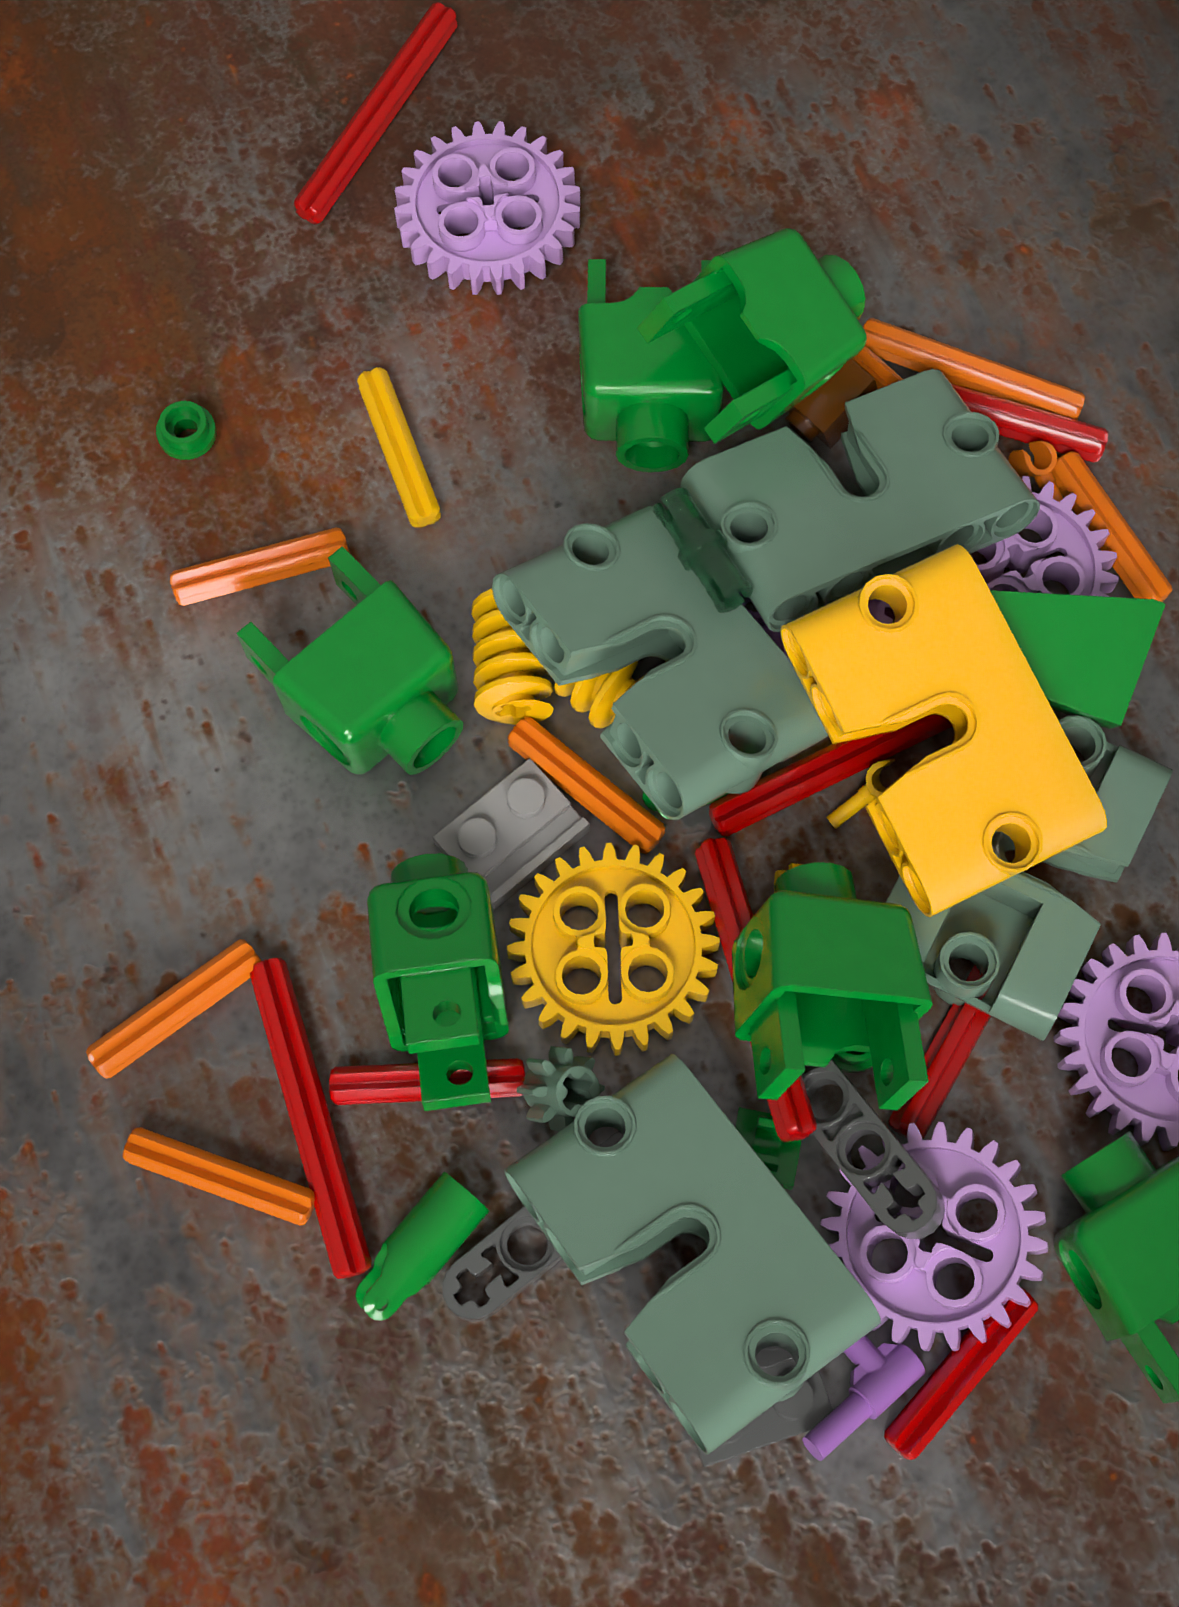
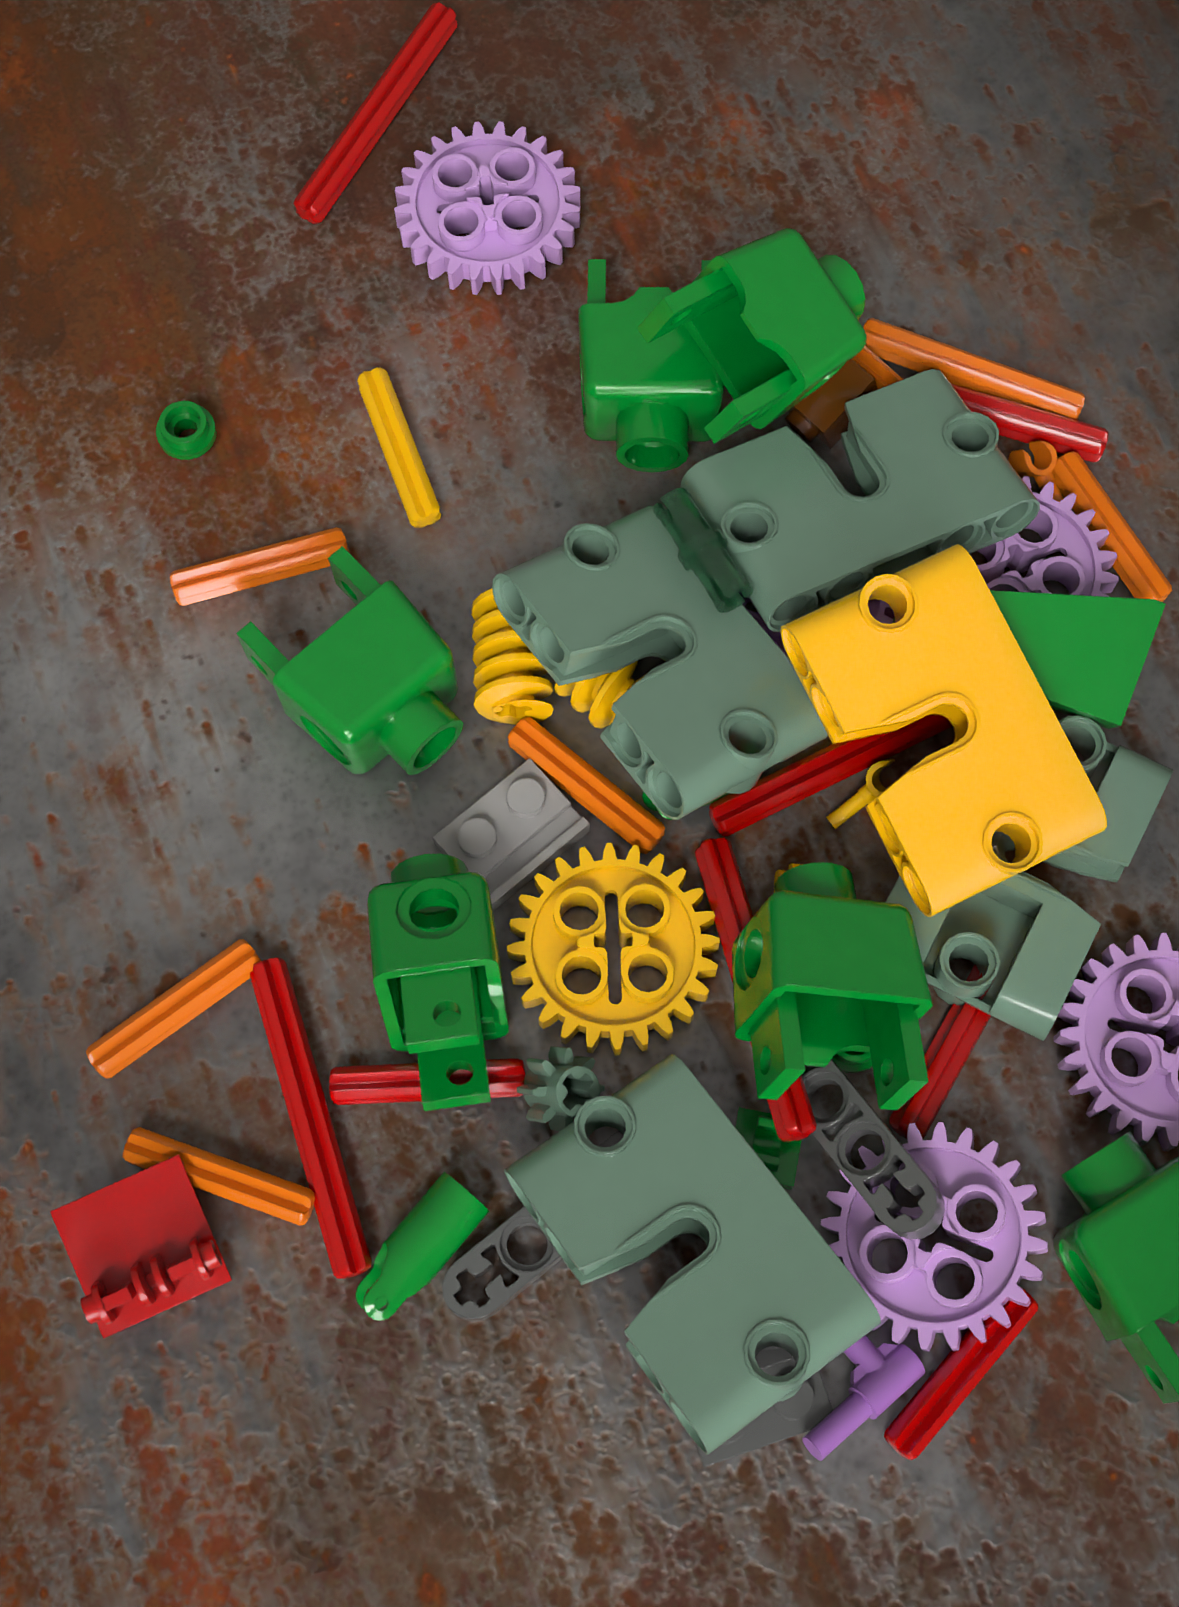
(140, 1246): none -> red hinge

